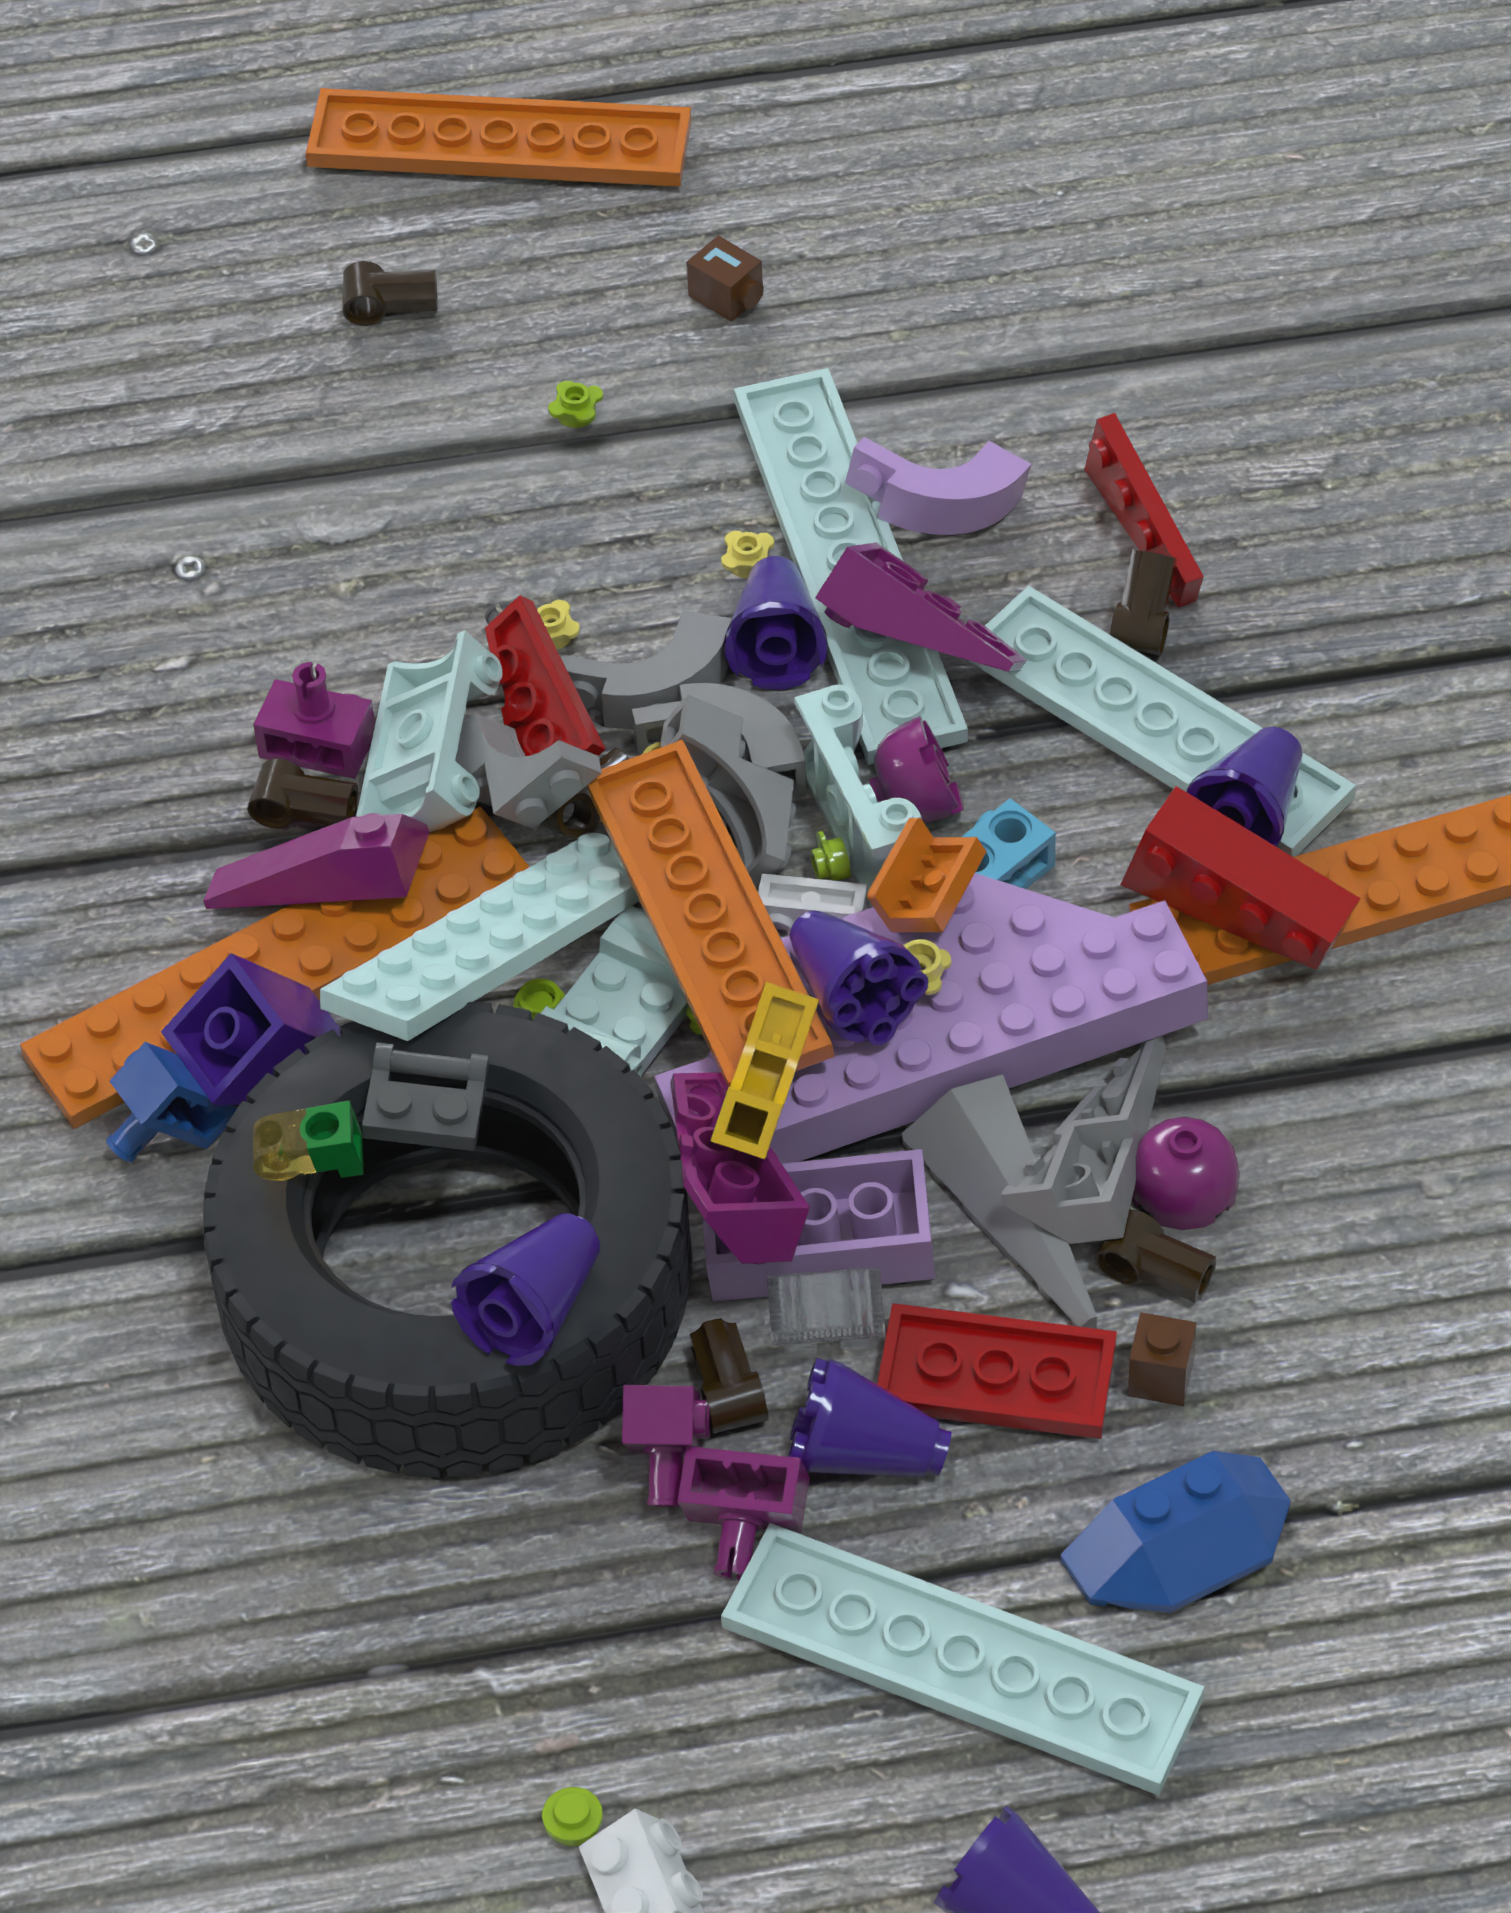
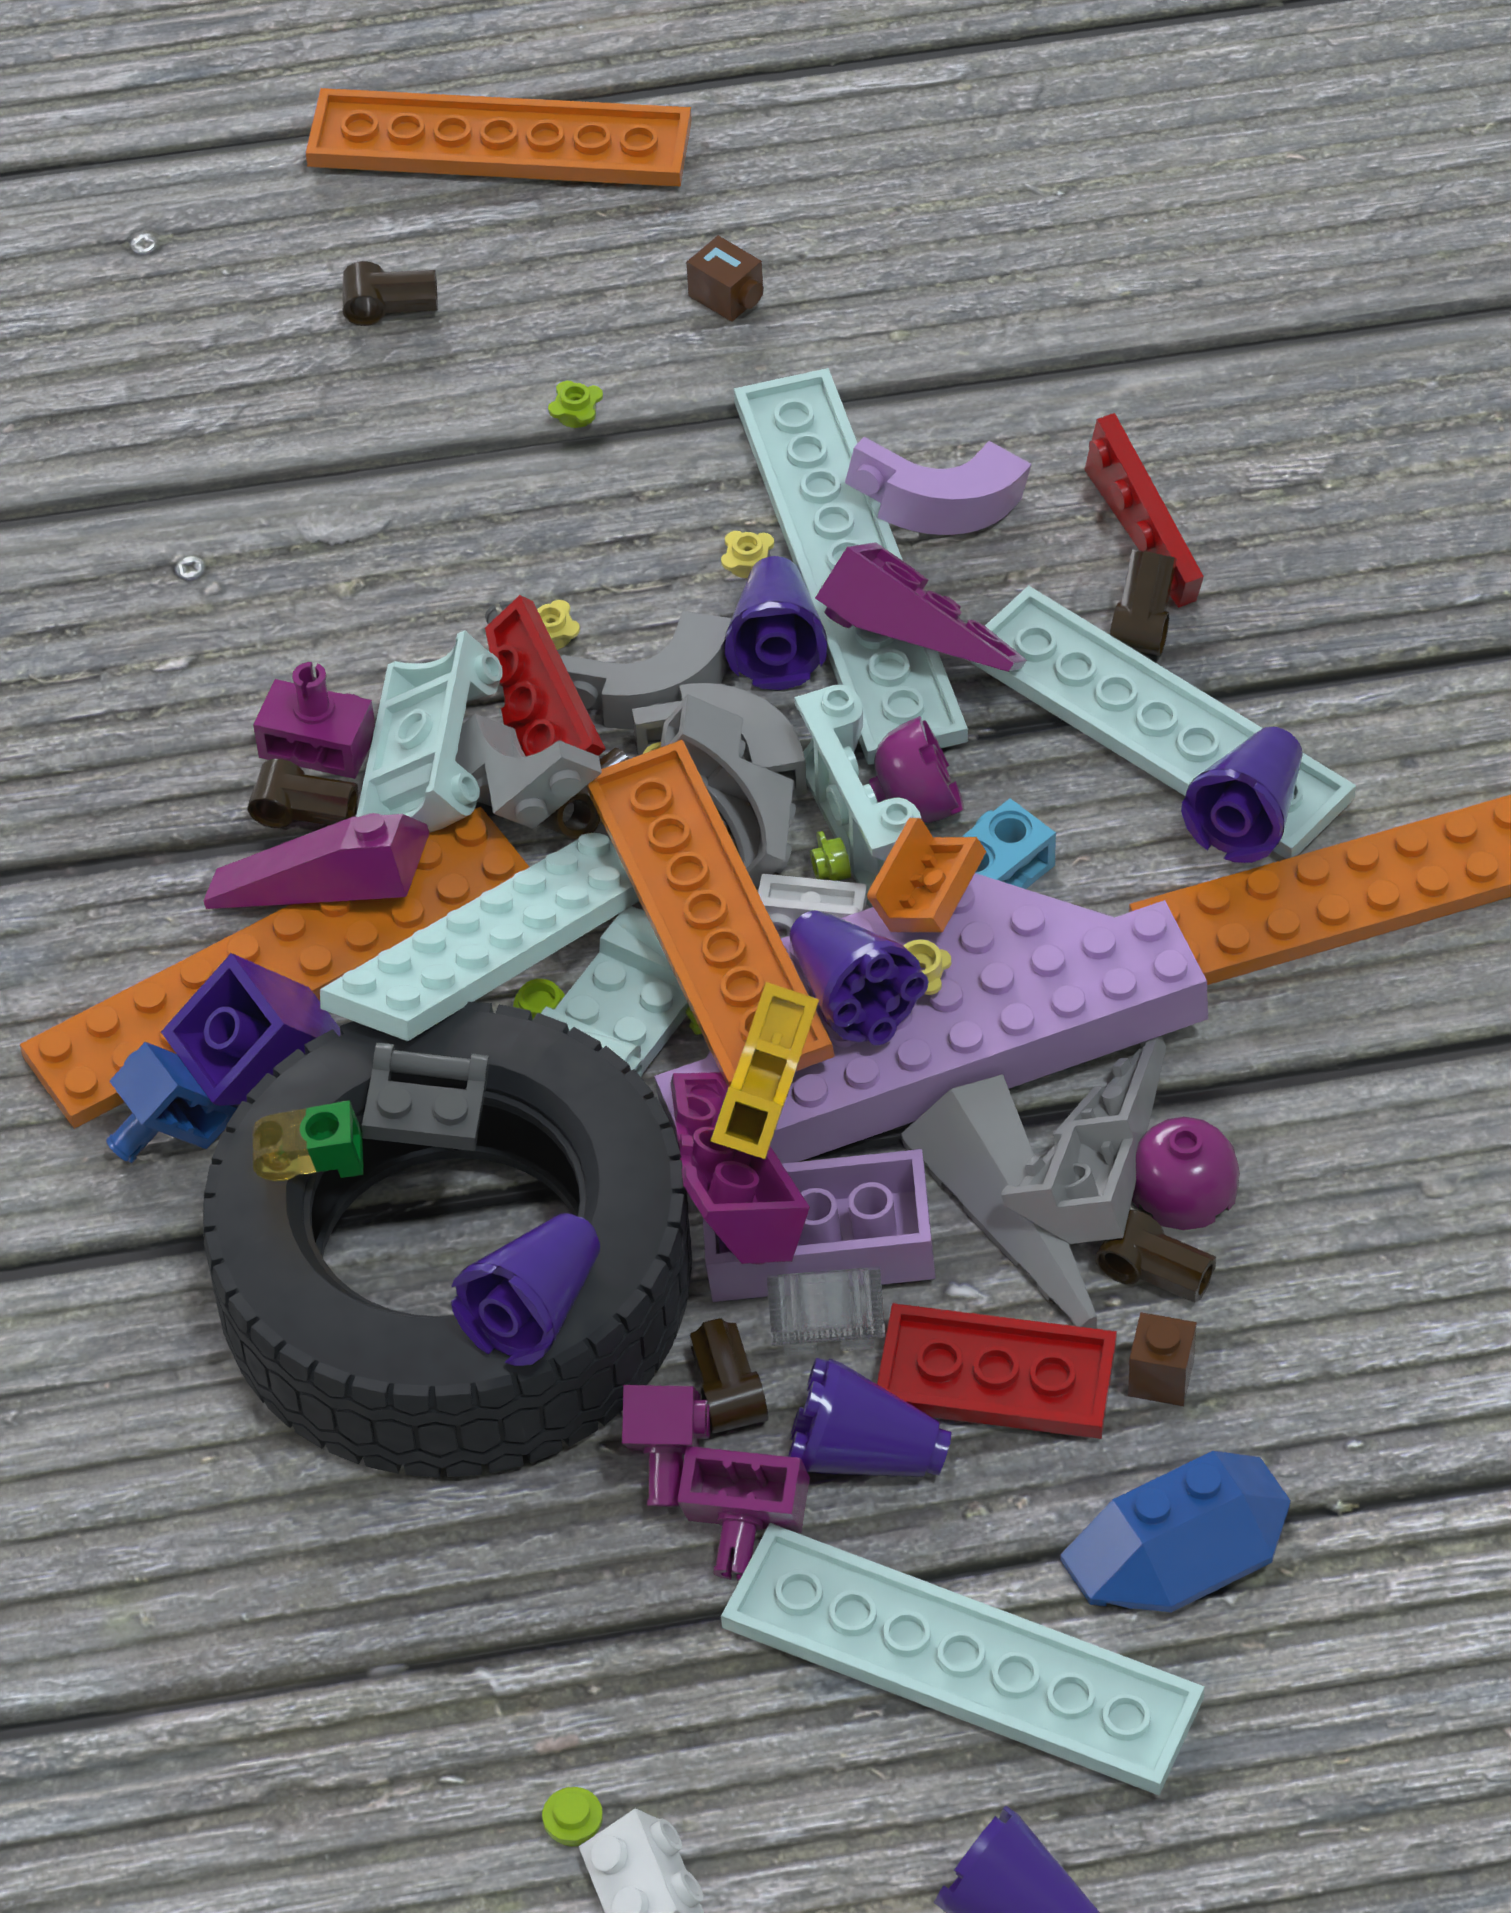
(1237, 881): red wedge -> none

